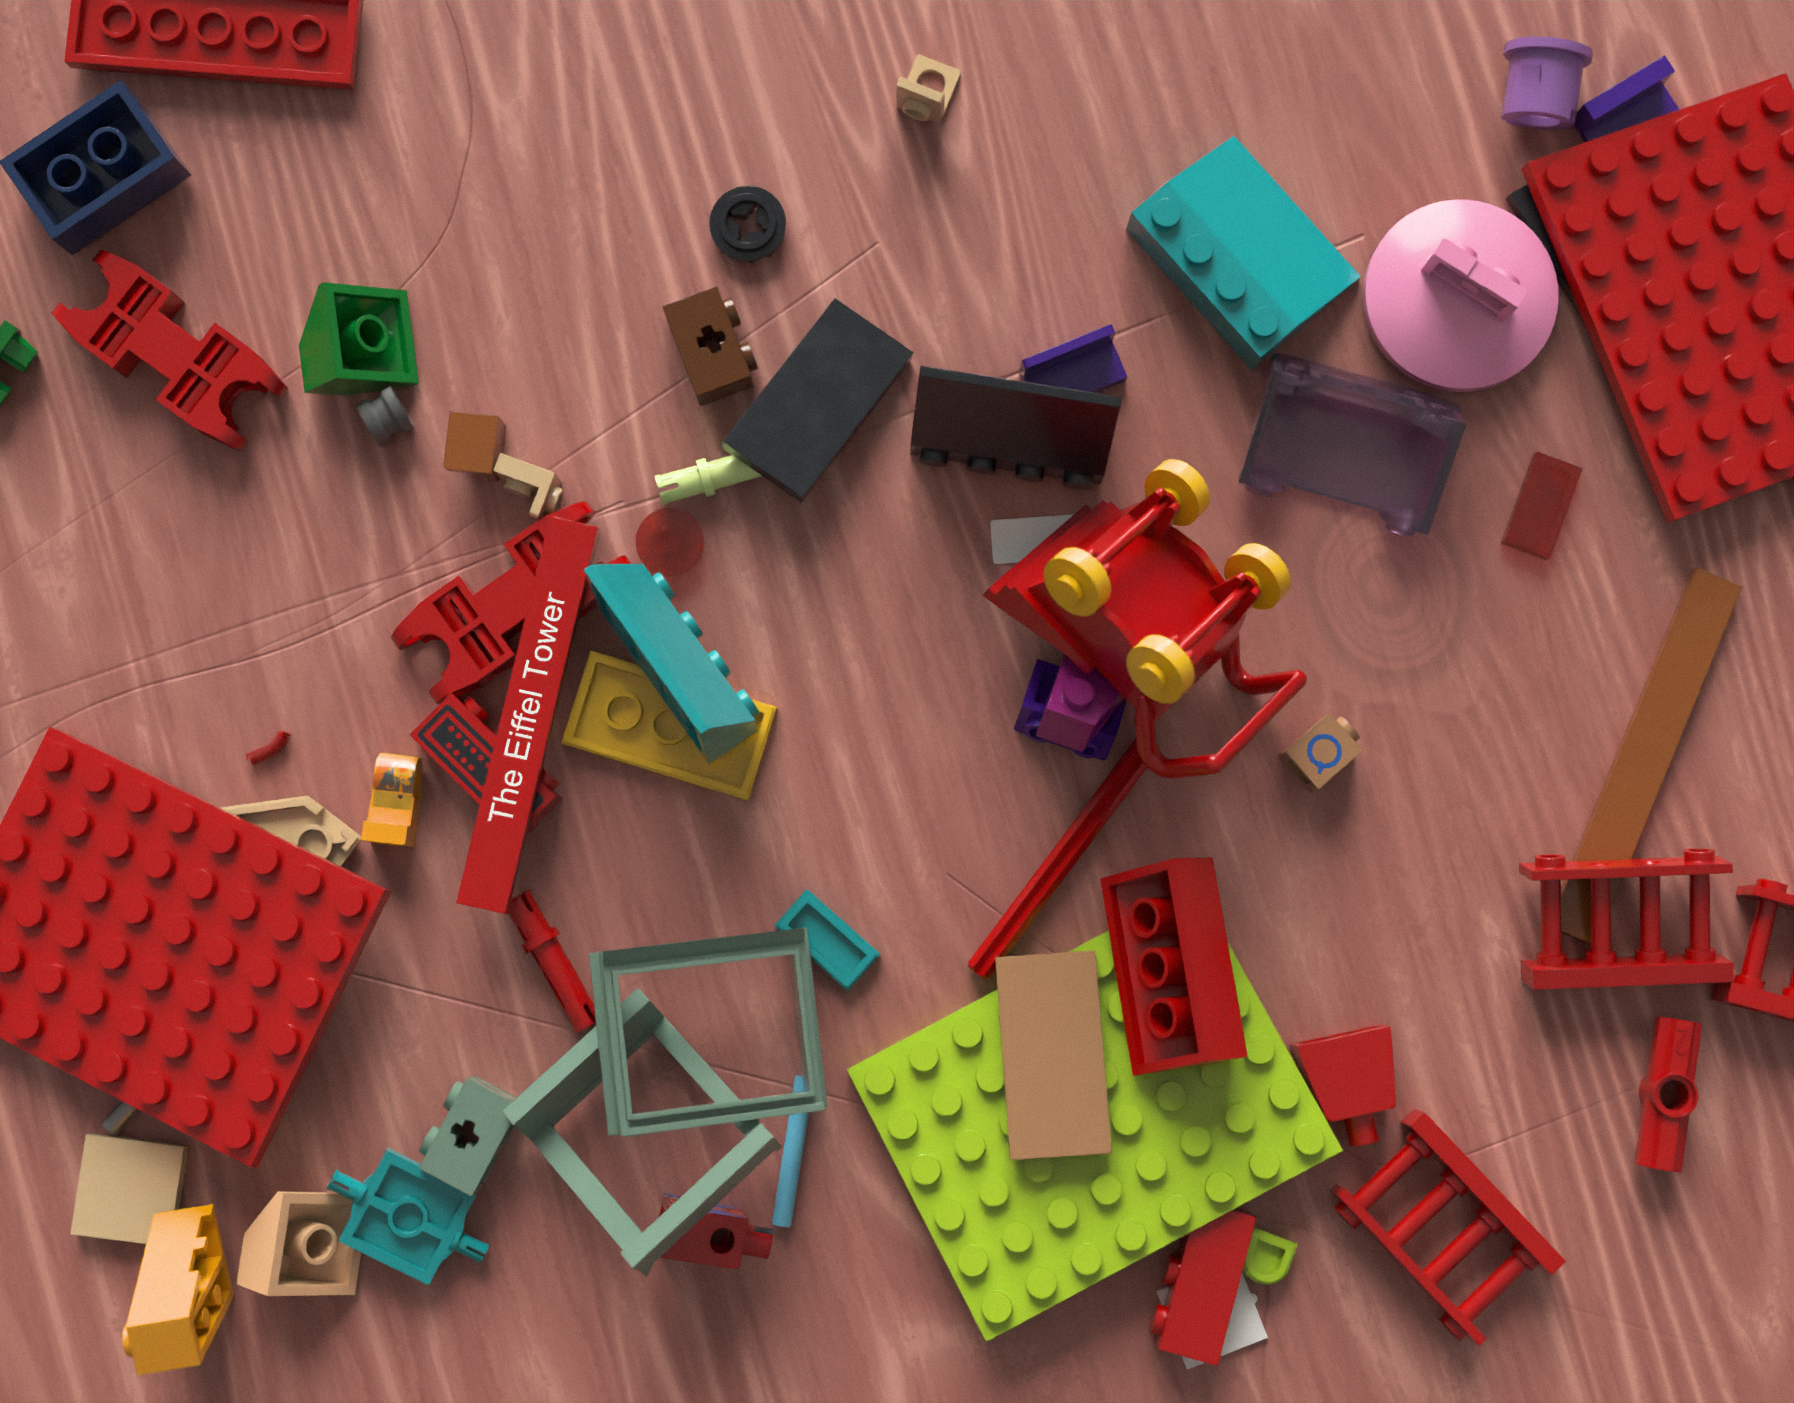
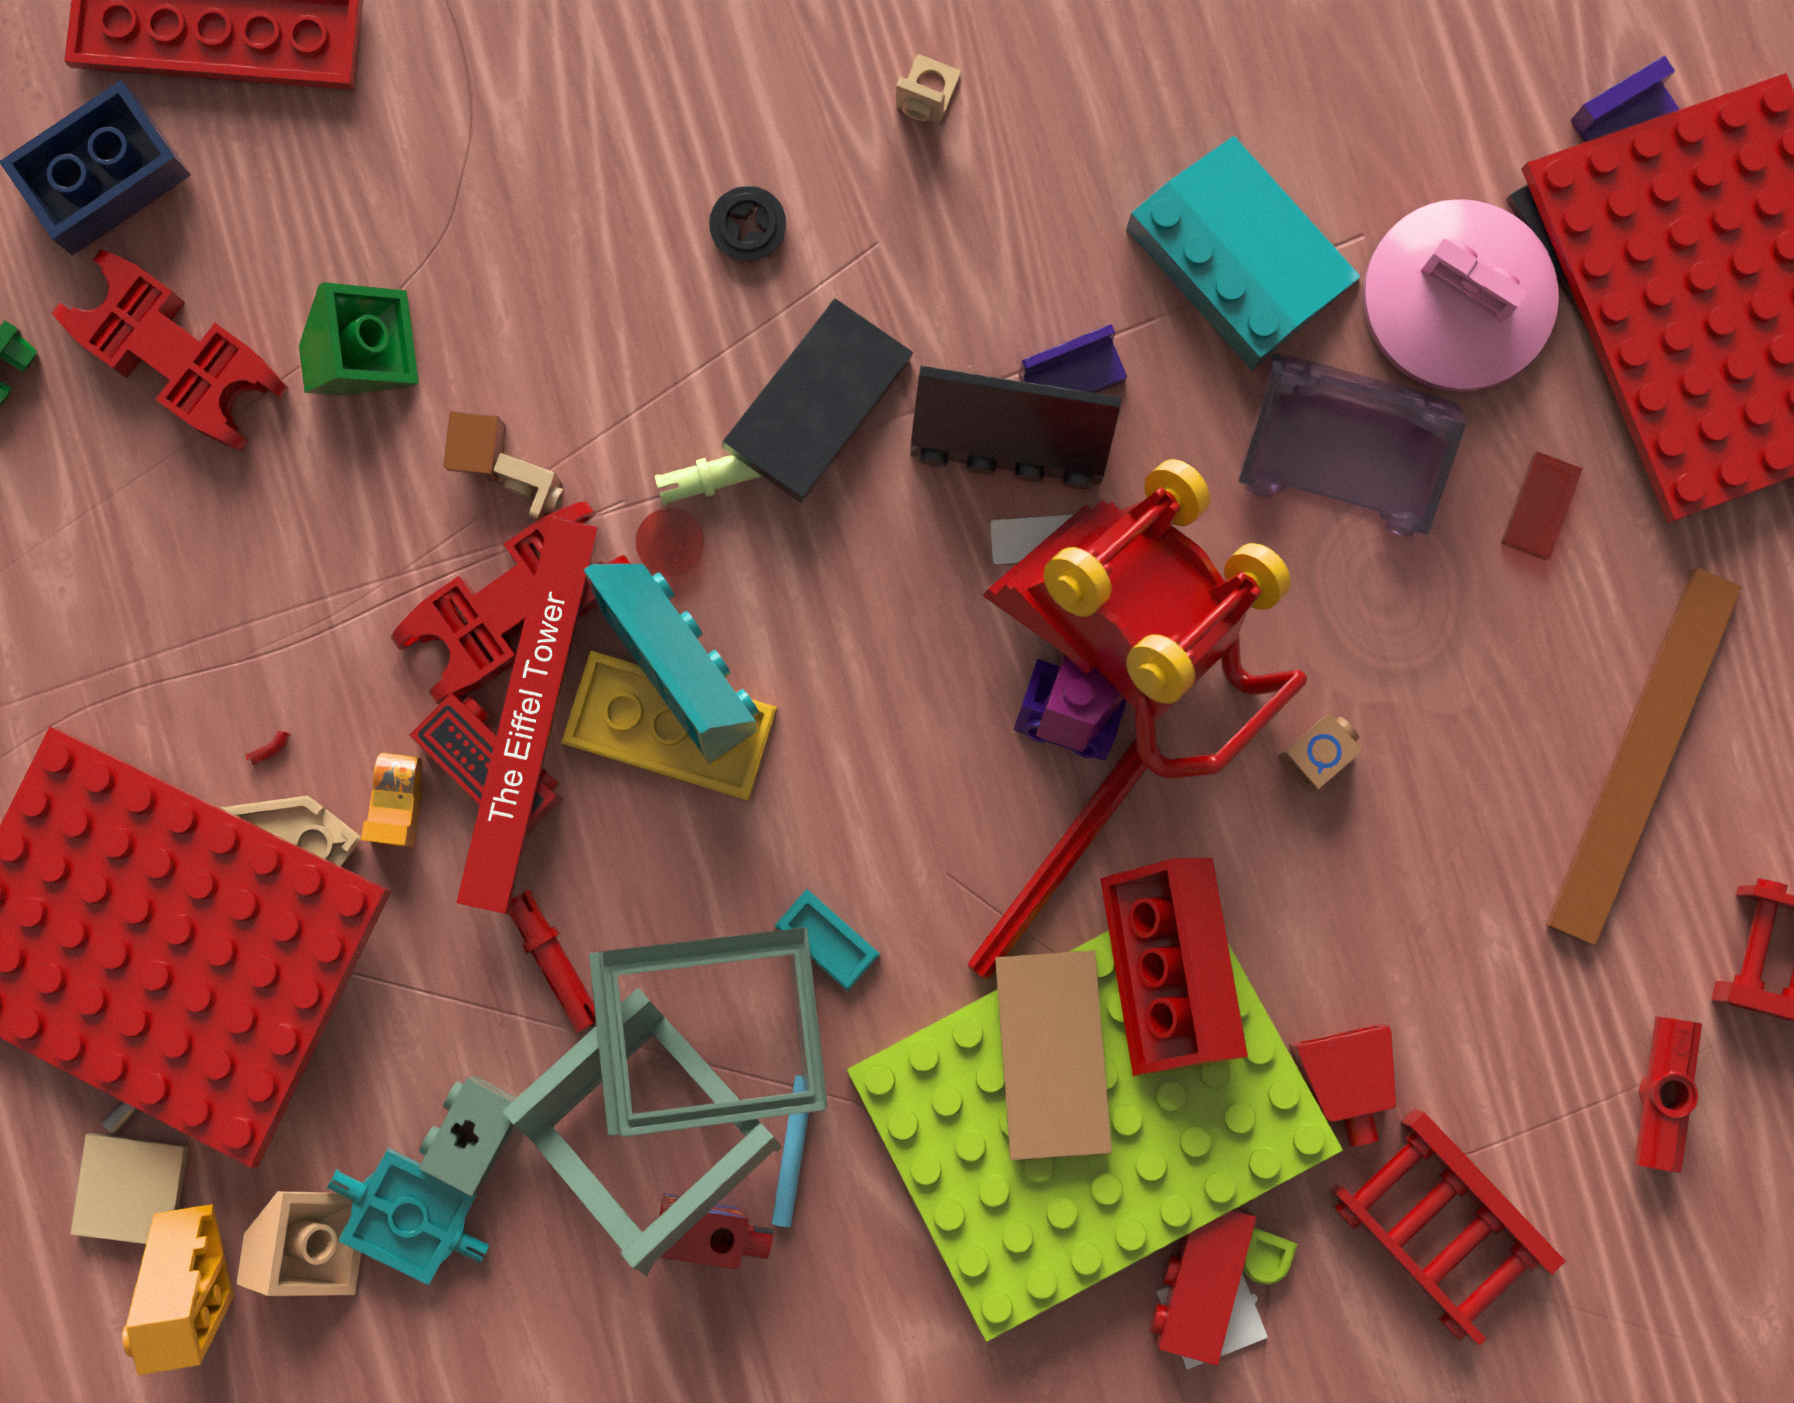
(385, 416): dark grey wheel -> none
(710, 373): reddish brown brick -> none
(1543, 82): medium lavender piece -> none
(1650, 962): red fence -> none

